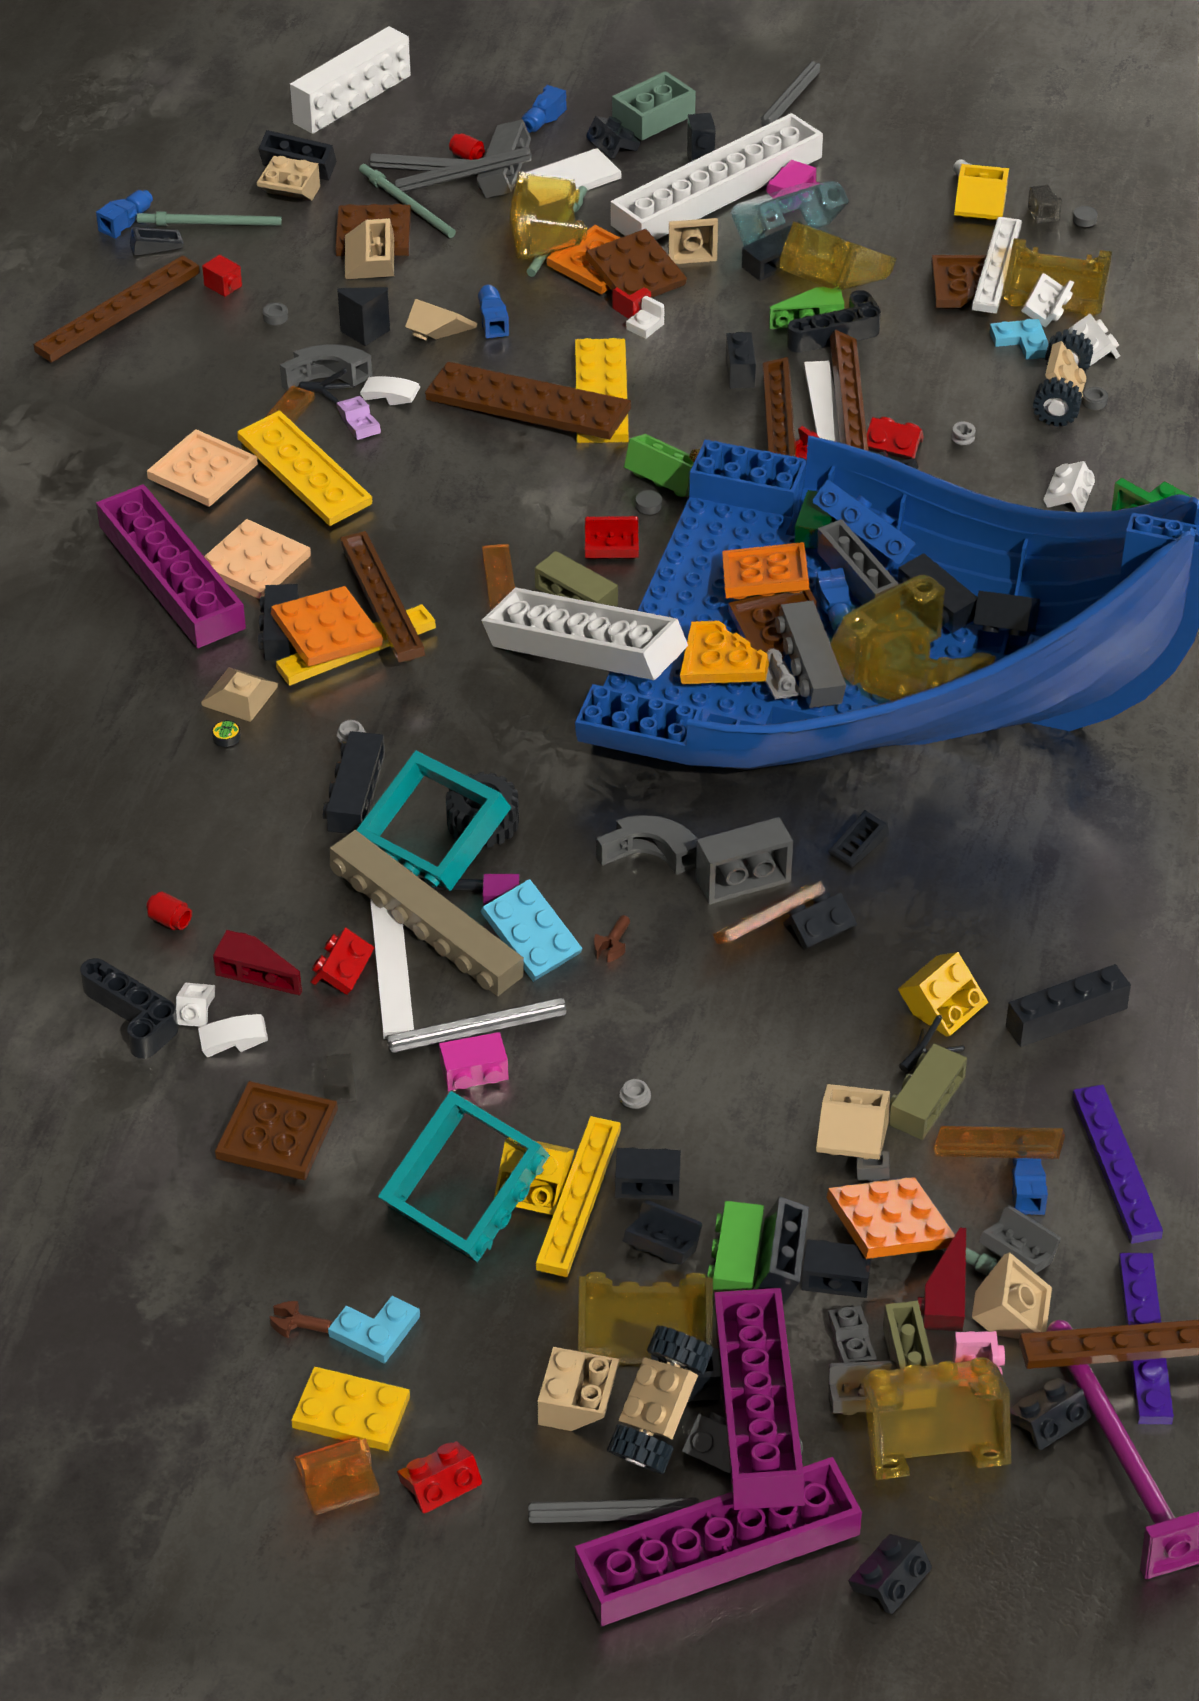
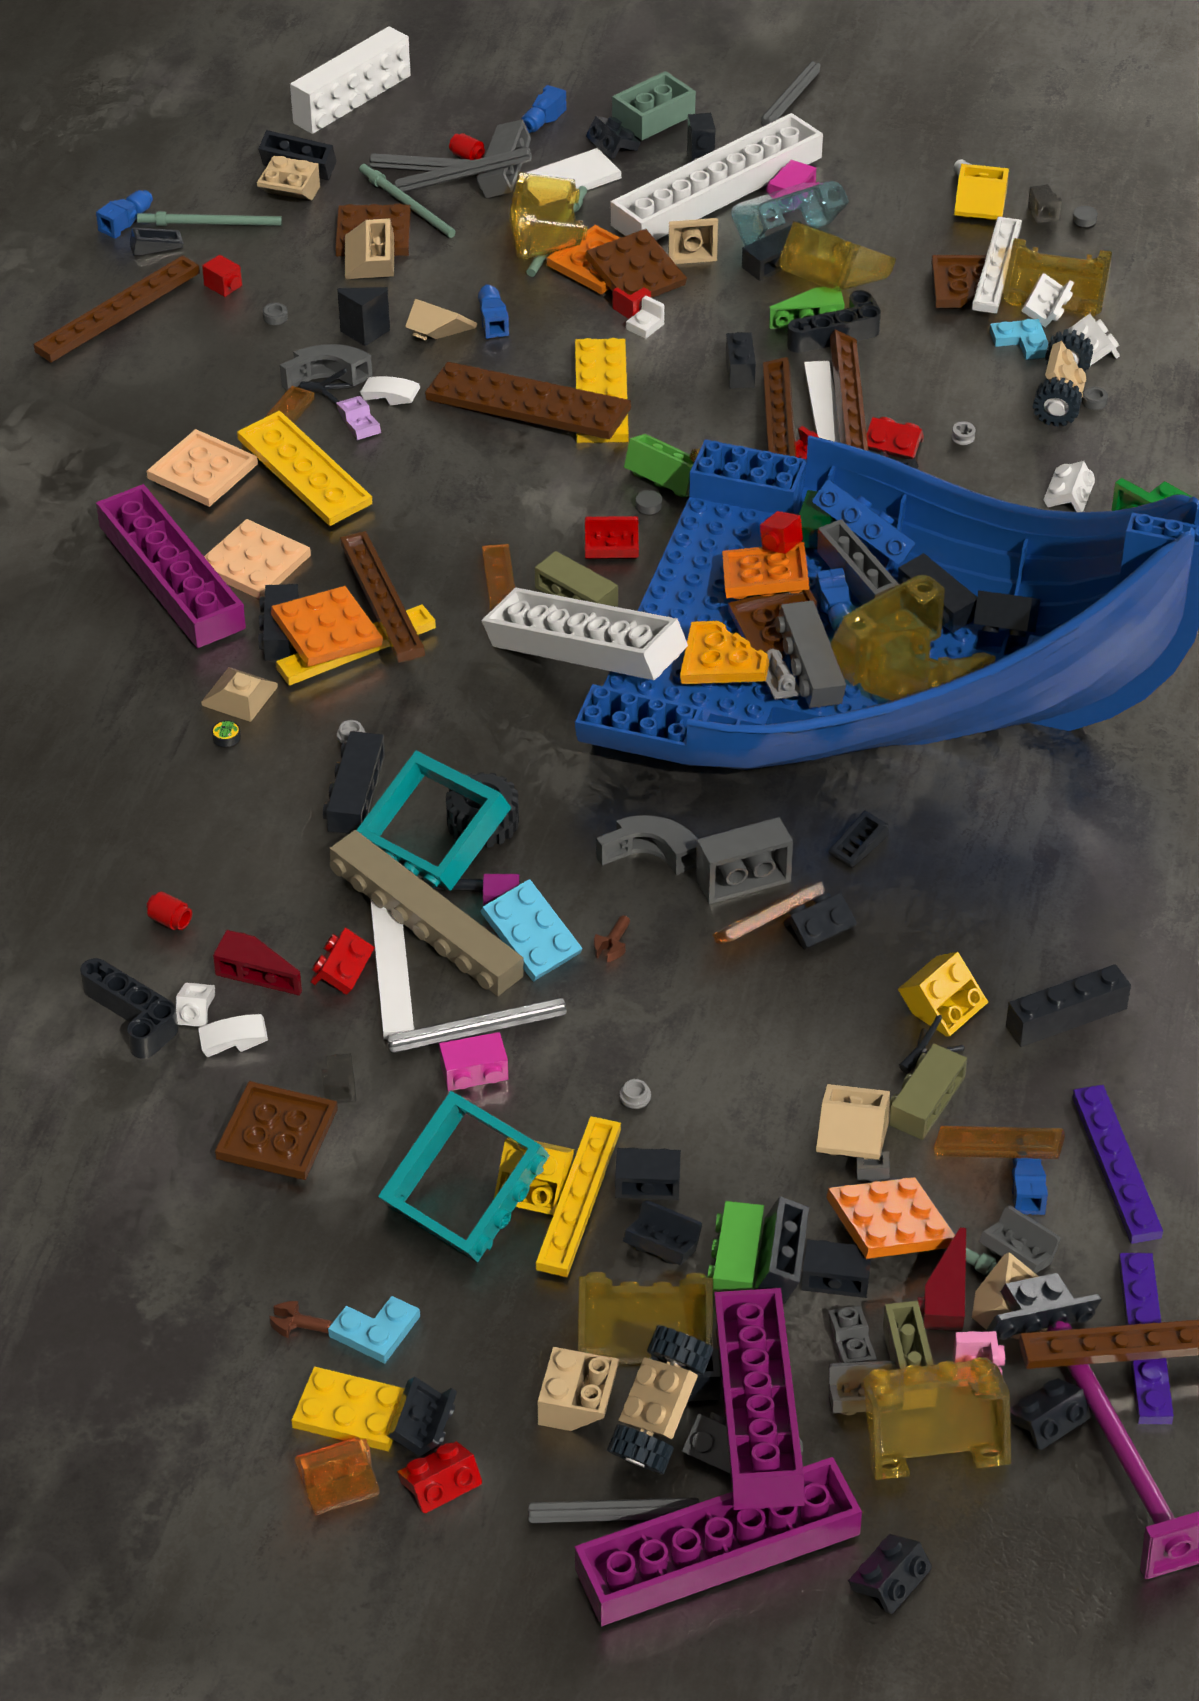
(422, 1416): none -> black bracket
(781, 532): none -> red brick
(1040, 1303): none -> black bracket

